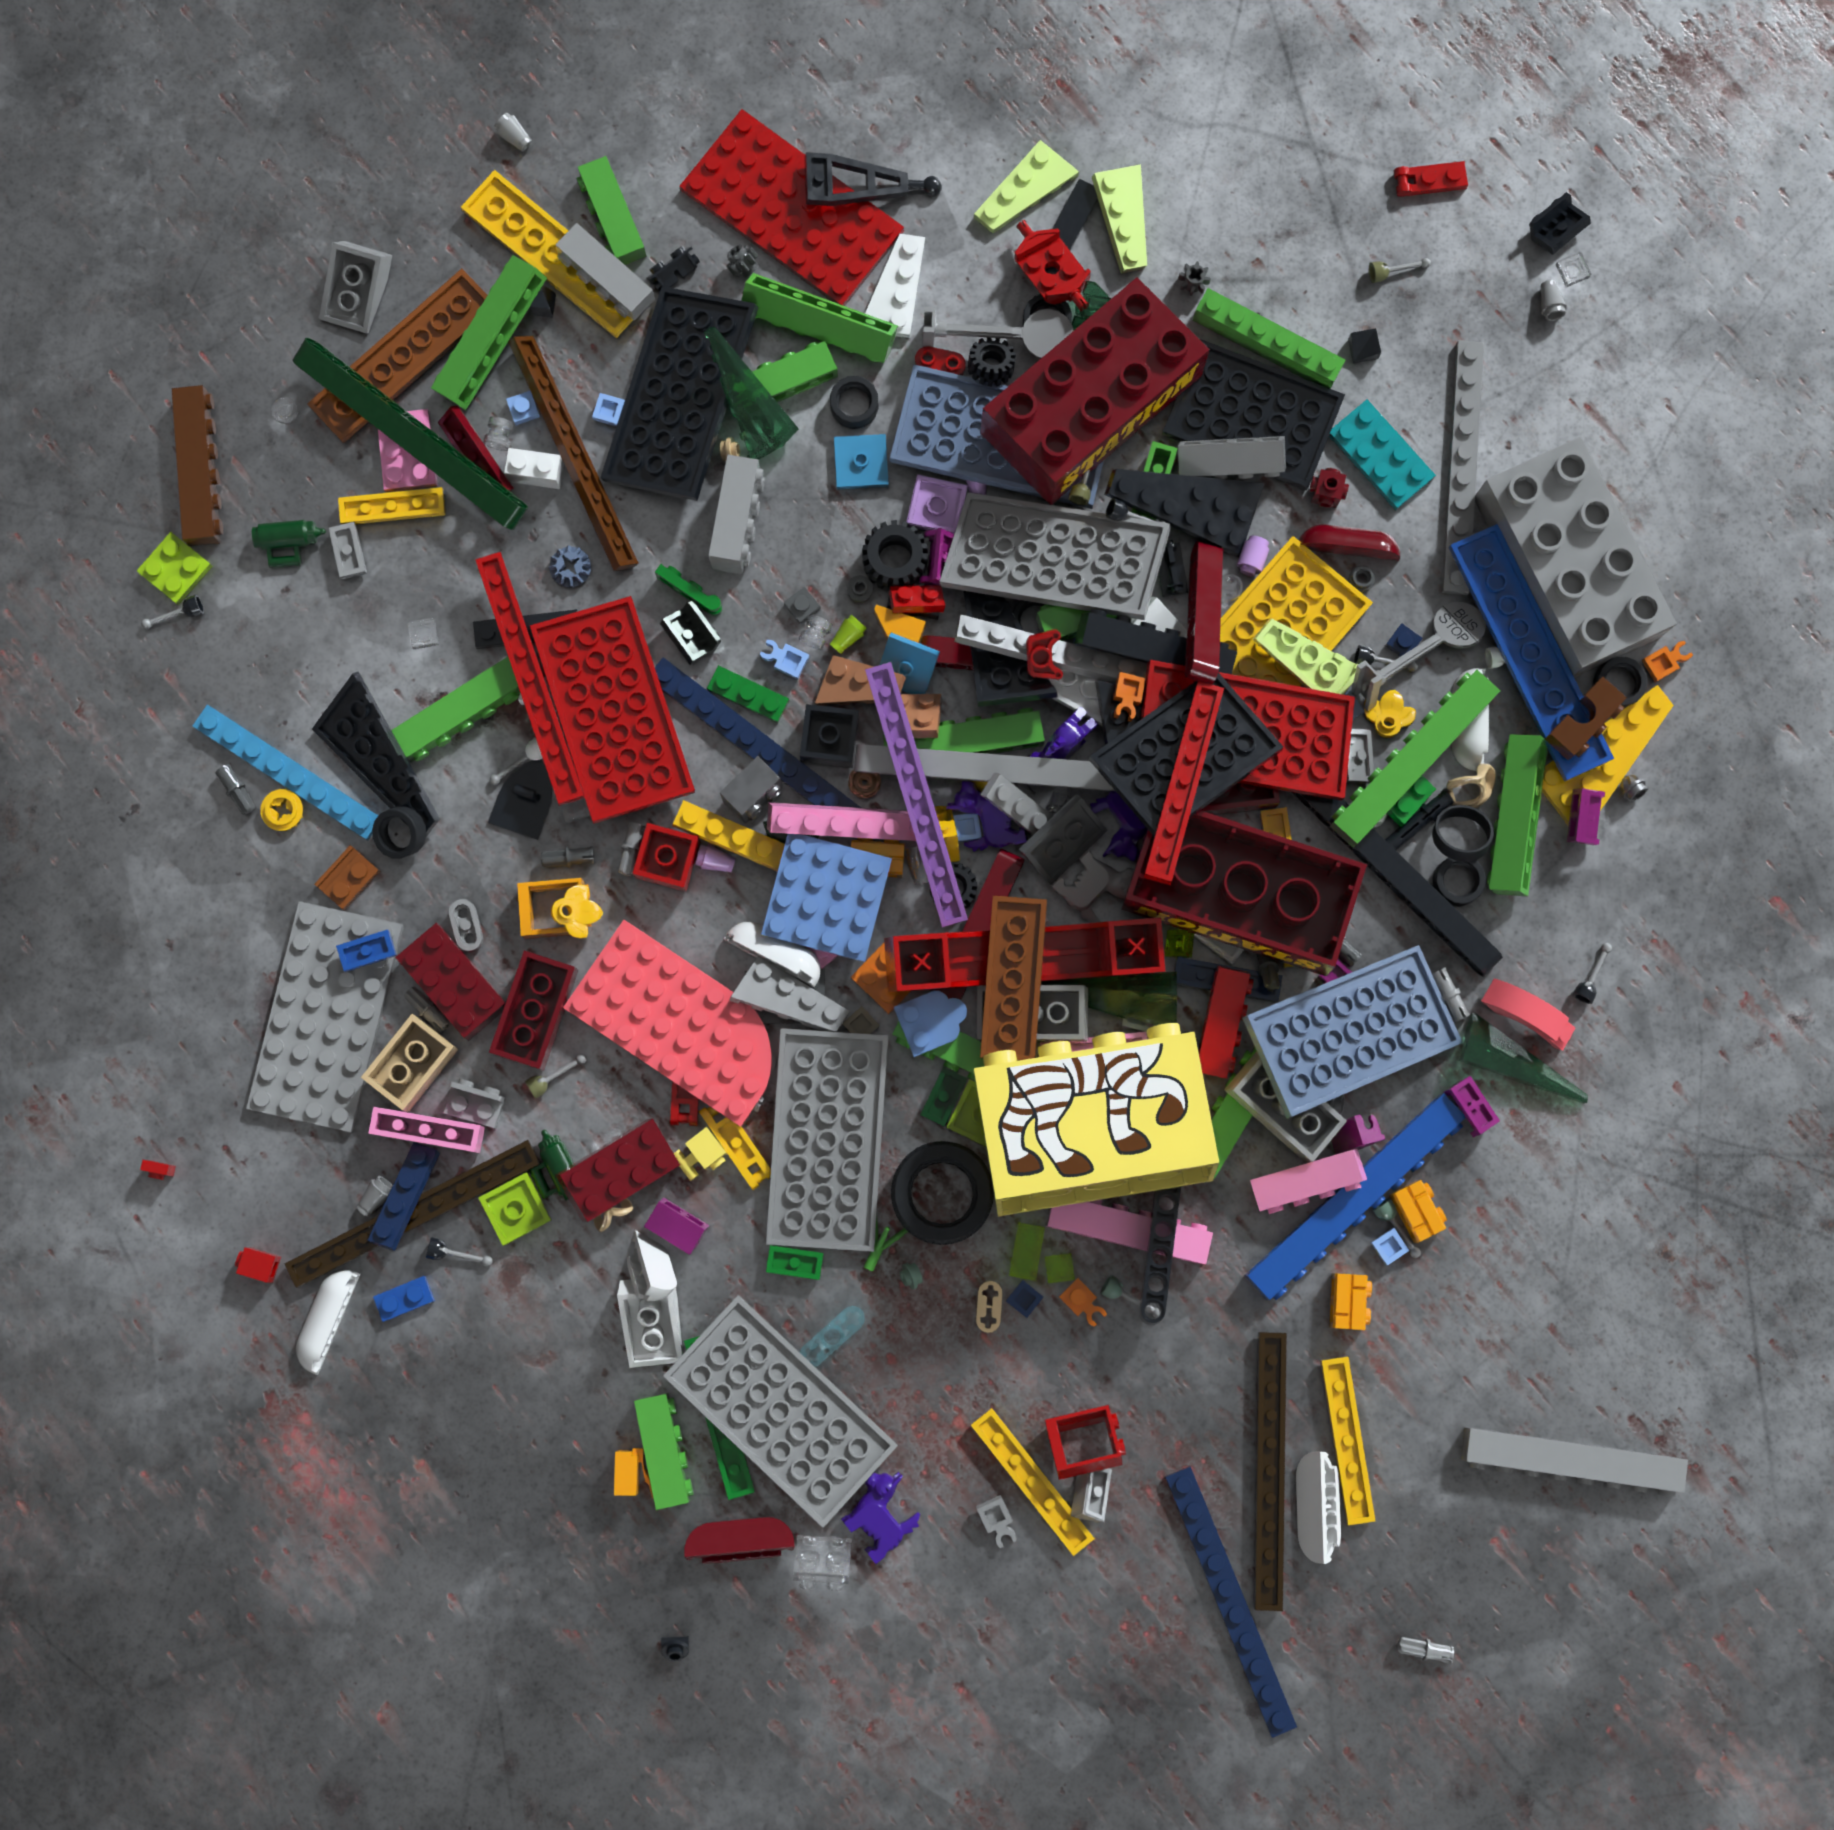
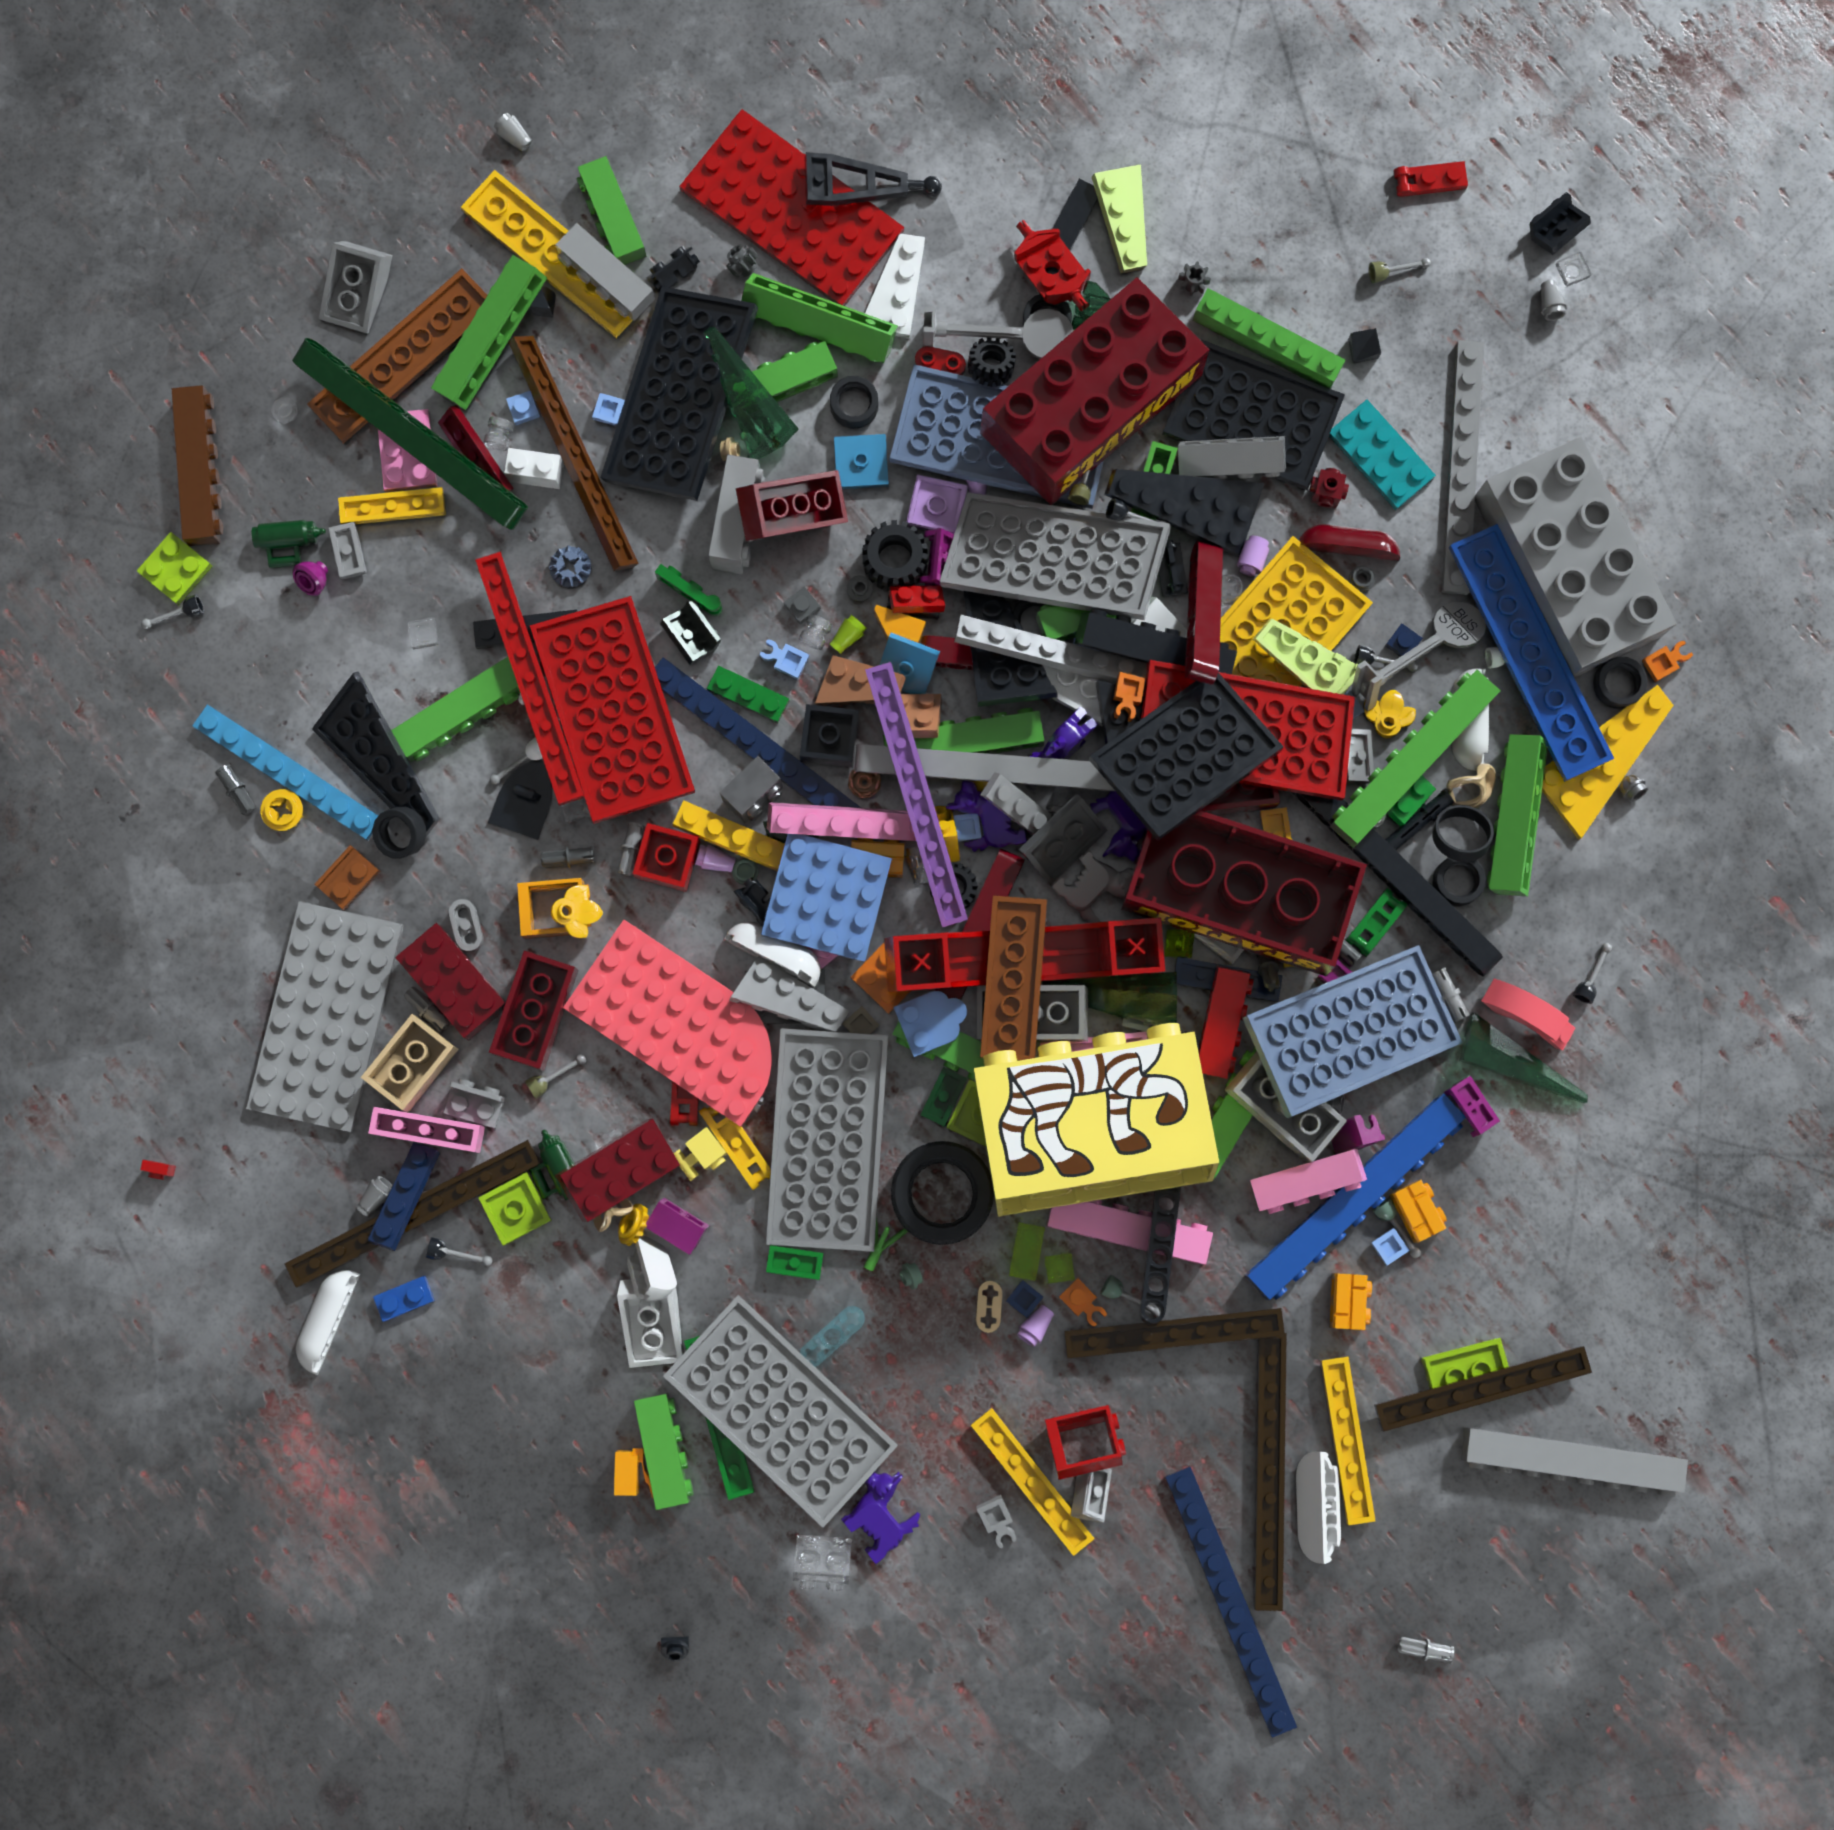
(257, 1264): red brick -> none
(310, 577): none -> magenta brick
(366, 950): blue plate -> none
(633, 1225): none -> yellow gear
(739, 1540): dark red brick -> none
(744, 869): none -> sand green plate
(752, 899): none -> black hinge
(791, 505): none -> dark red brick
(1031, 180): yellowish green wing -> none
(1035, 1326): none -> lavender cone
(1040, 655): red piece -> none
(1174, 1333): none -> dark brown plate
(1183, 783): red plate -> none
(1376, 922): none -> green plate
(1464, 1362): none -> lime tile
(1482, 1388): none -> dark brown plate
(1584, 816): magenta hinge -> none
(1602, 702): reddish brown arch -> none

